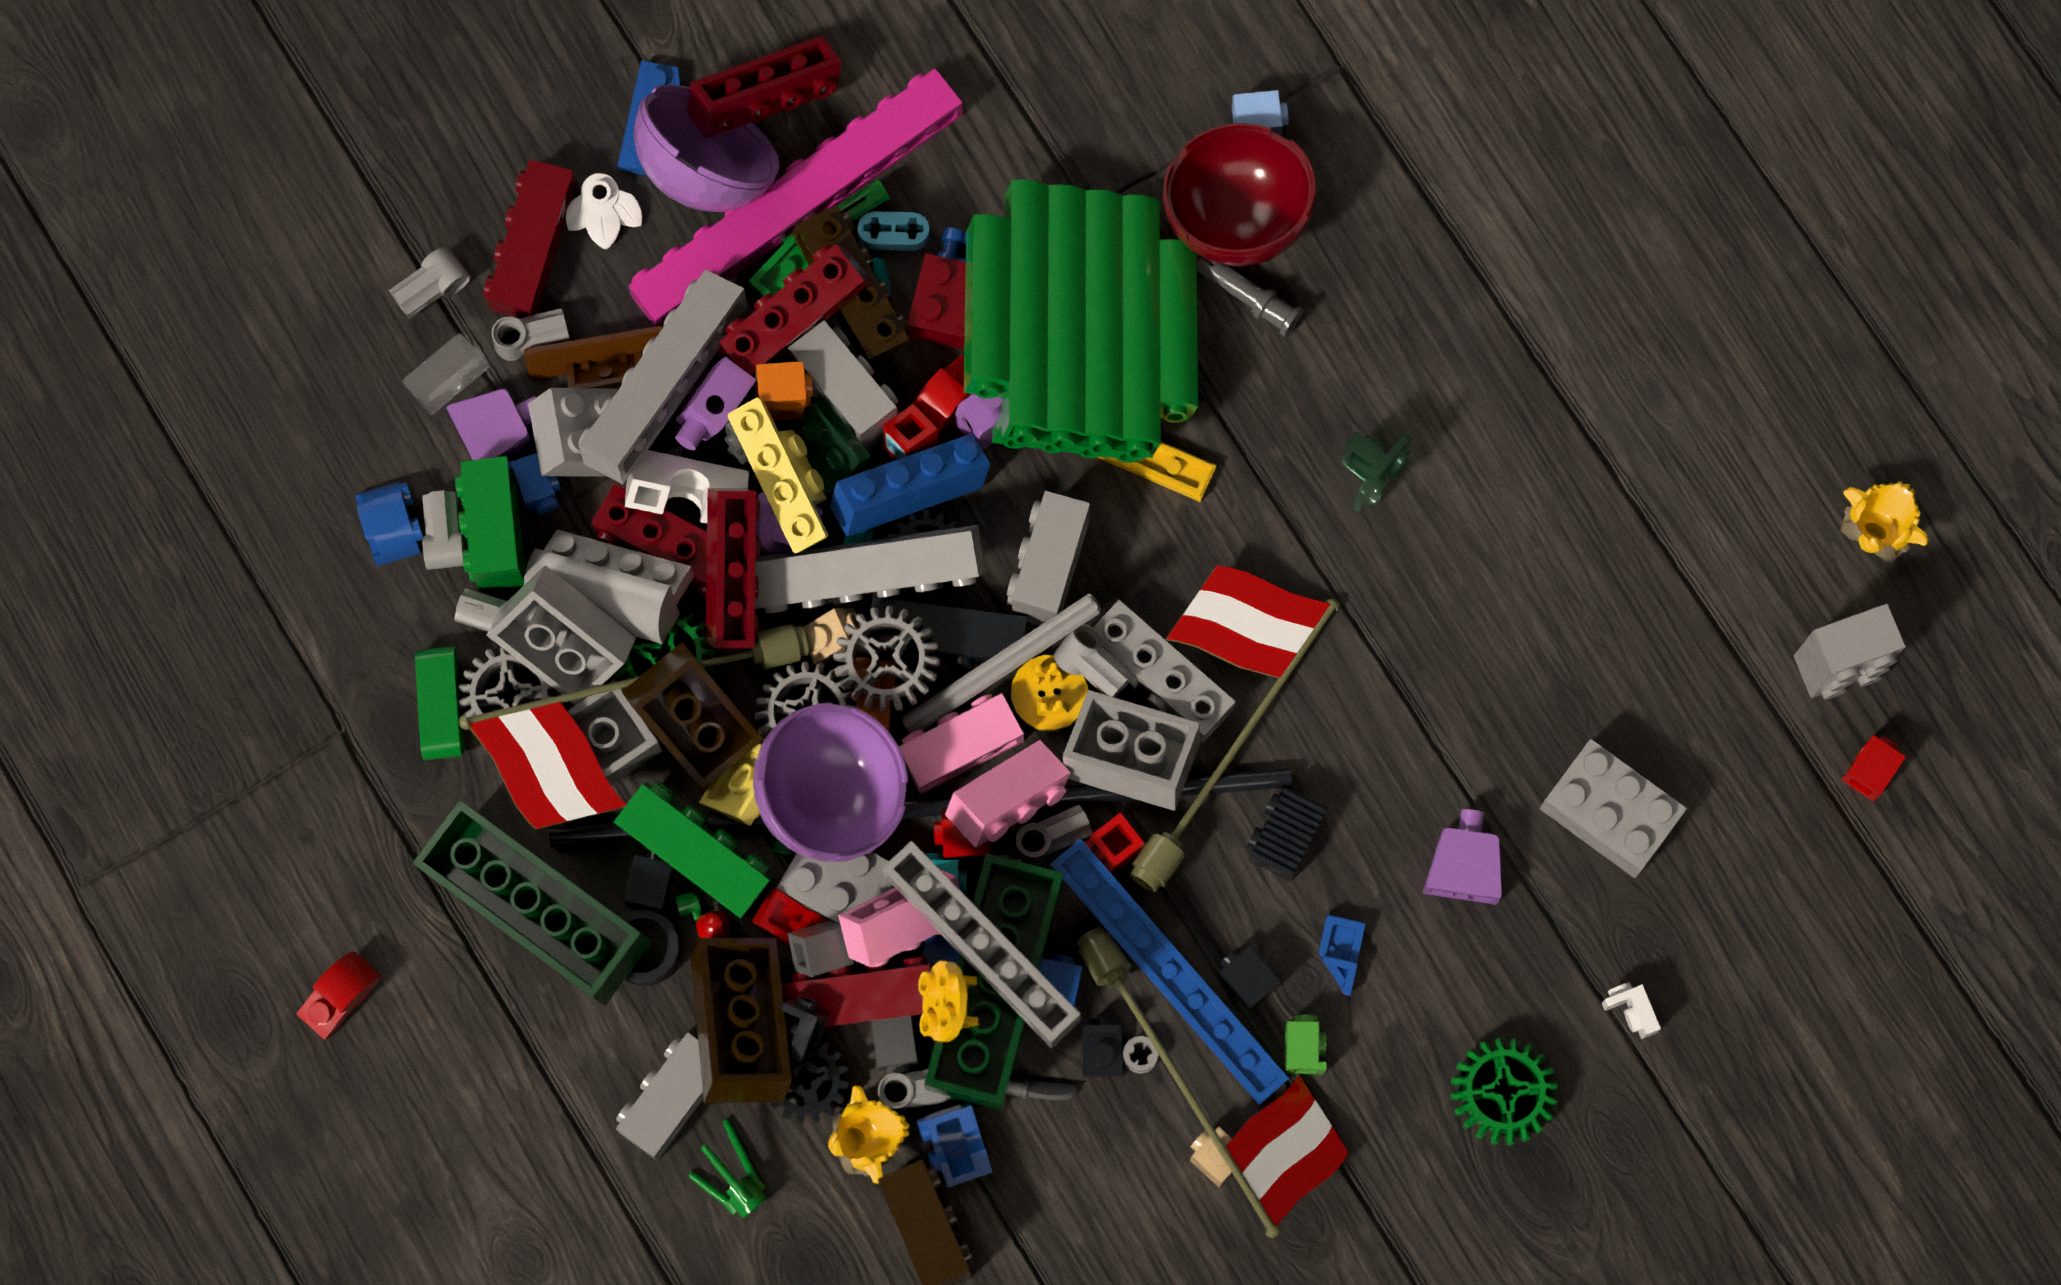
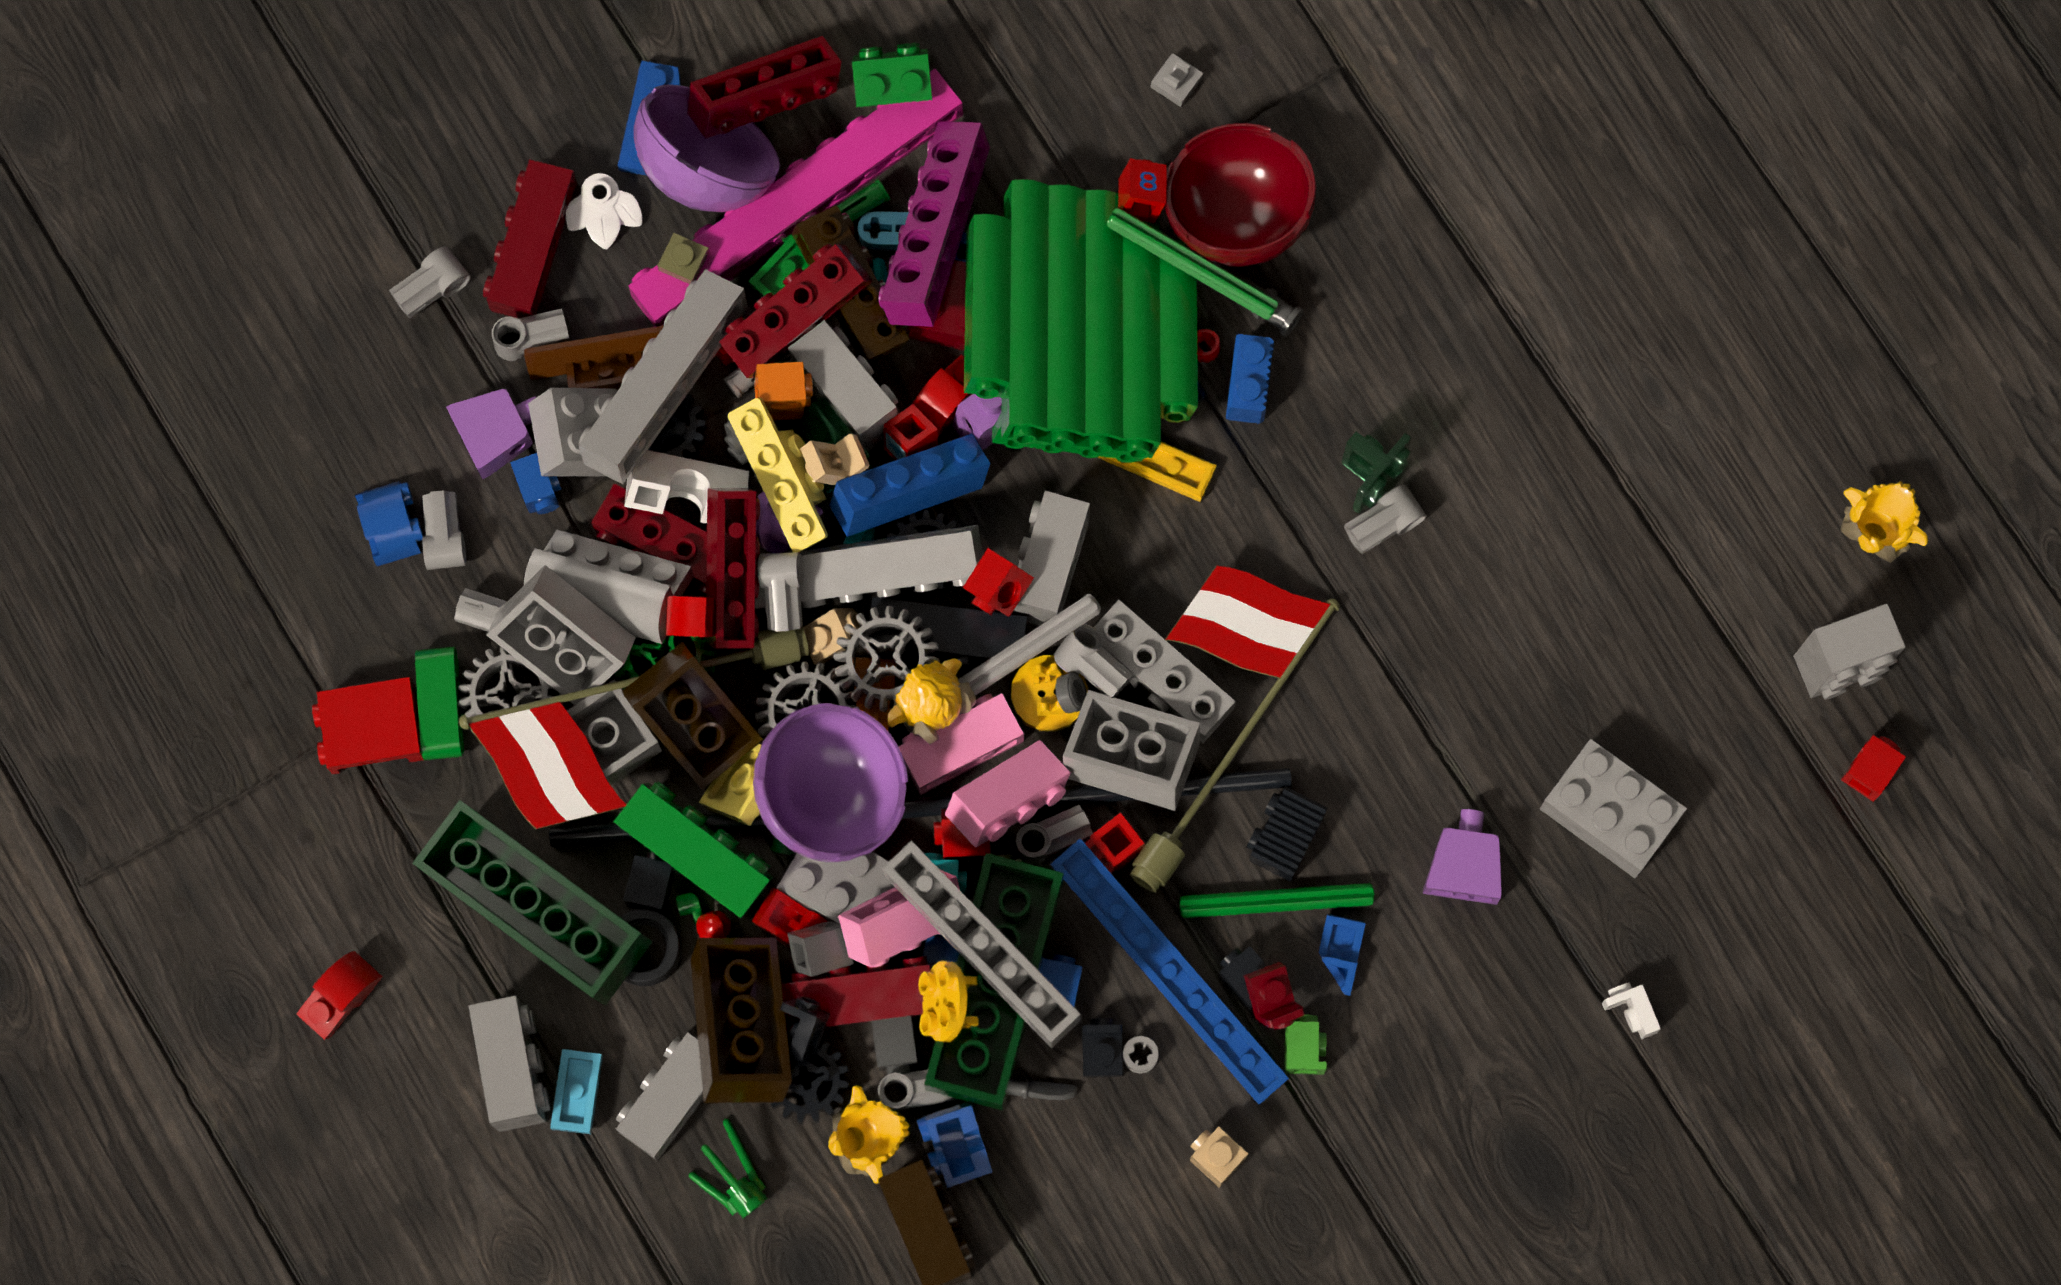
(368, 724): none -> red panel
(446, 373): clear panel -> none
(491, 524): green brick -> none
(509, 1063): none -> light grey brick
(576, 1091): none -> medium azure plate
(683, 258): none -> olive plate
(690, 616): none -> red brick
(711, 401): medium lavender torso -> none
(781, 578): none -> light grey piece
(834, 462): none -> tan bracket
(891, 75): none -> green bracket
(932, 699): none -> yellow hair
(934, 224): none -> magenta brick
(997, 584): none -> red brick
(1070, 692): none -> dark grey tile
(1143, 189): none -> red brick
(1176, 80): none -> light grey tile
(1192, 263): none -> green axle
(1212, 344): none -> red hinge
(1249, 378): none -> blue brick
(1260, 109): light blue brick -> none
(1273, 996): none -> dark red bracket
(1277, 900): none -> green axle
(1279, 1150): flag -> none
(1393, 514): none -> light grey piece
(1502, 1071): green gear -> none

